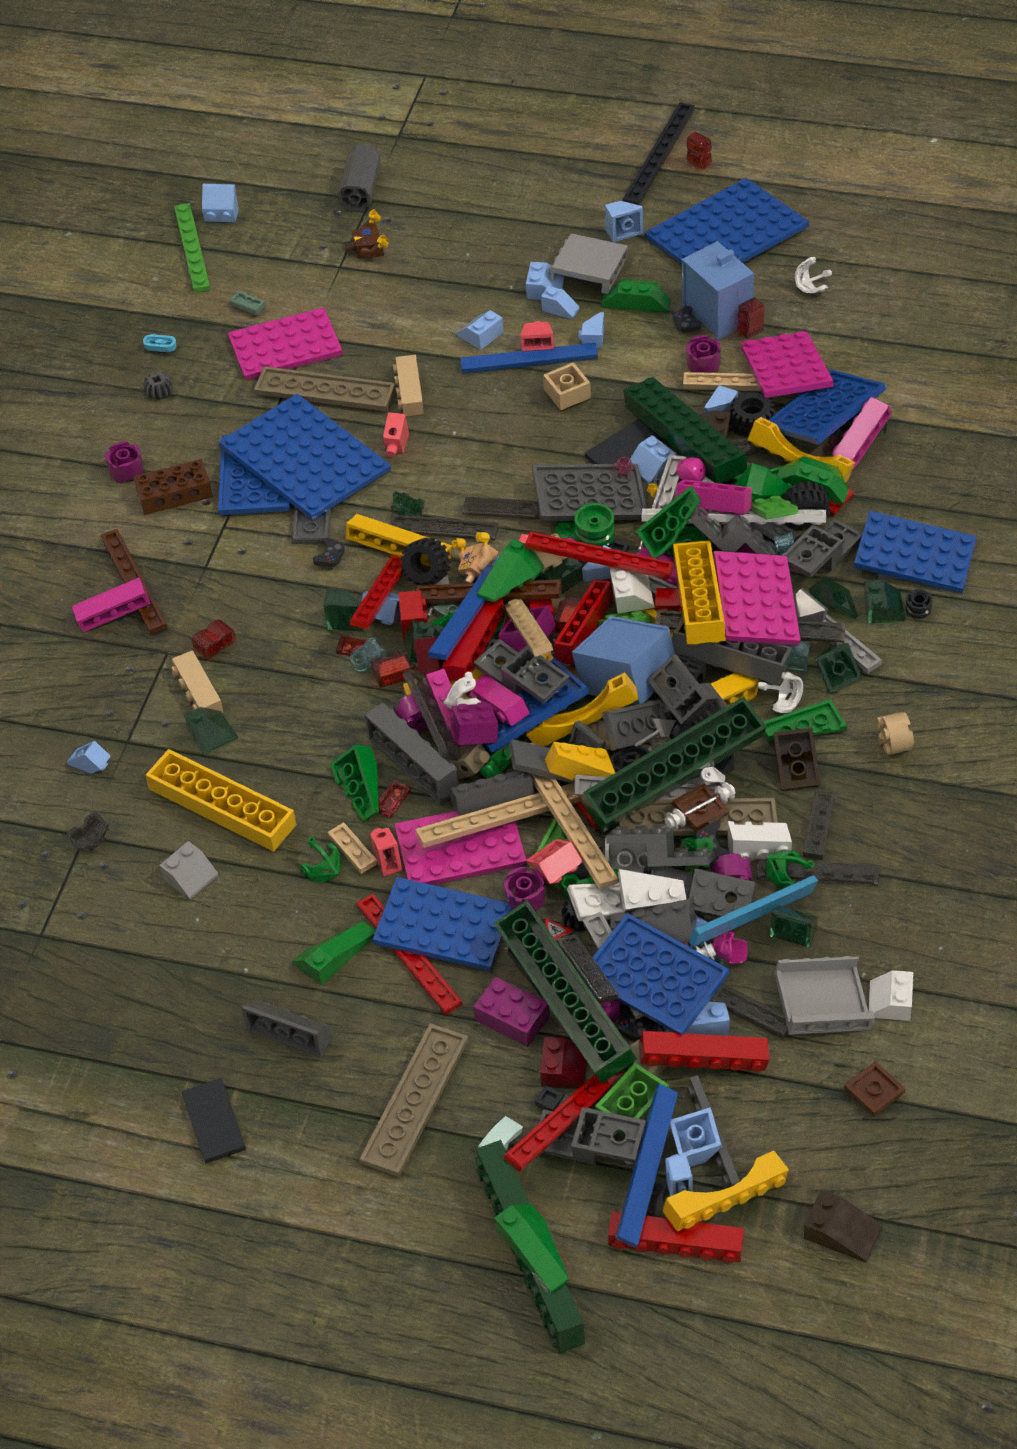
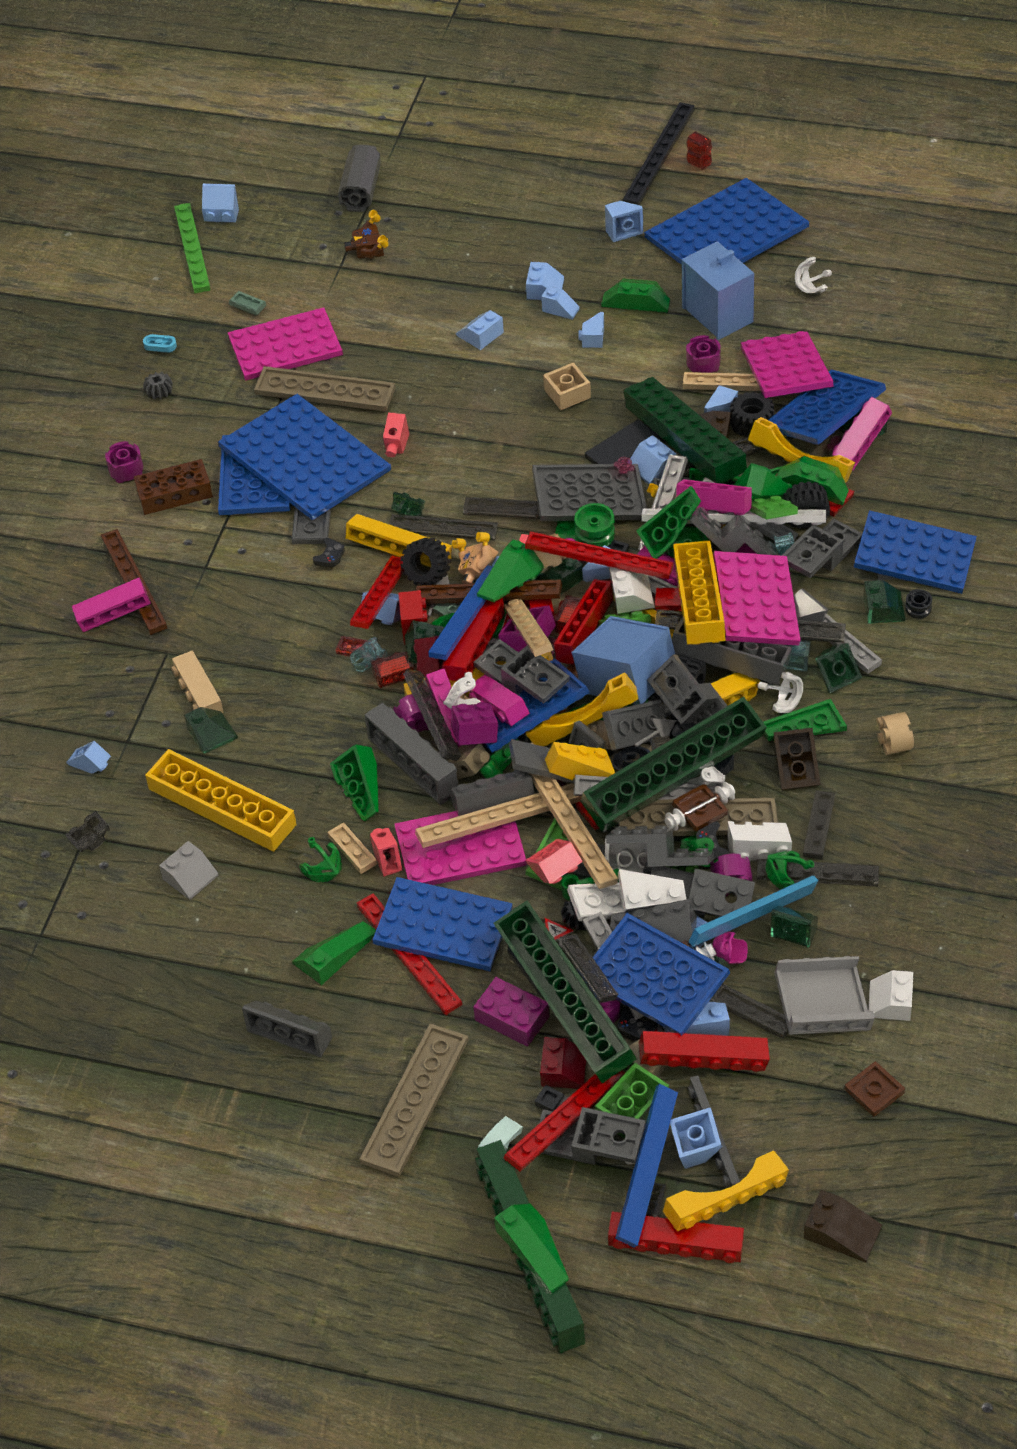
(213, 639): clear red brick -> none
(213, 1120): black tile -> none
(339, 609): clear green slope -> none
(392, 798): clear red tile -> none
(409, 385): tan brick -> none
(524, 885): magenta brick -> none
(528, 358): blue tile -> none
(537, 336): coral torso -> none
(590, 260): light grey panel -> none
(678, 1174): light blue brick -> none
(684, 321): black piece -> none
(691, 469): dark pink helmet -> none
(750, 317): clear red brick -> none
(834, 597): clear green slope -> none

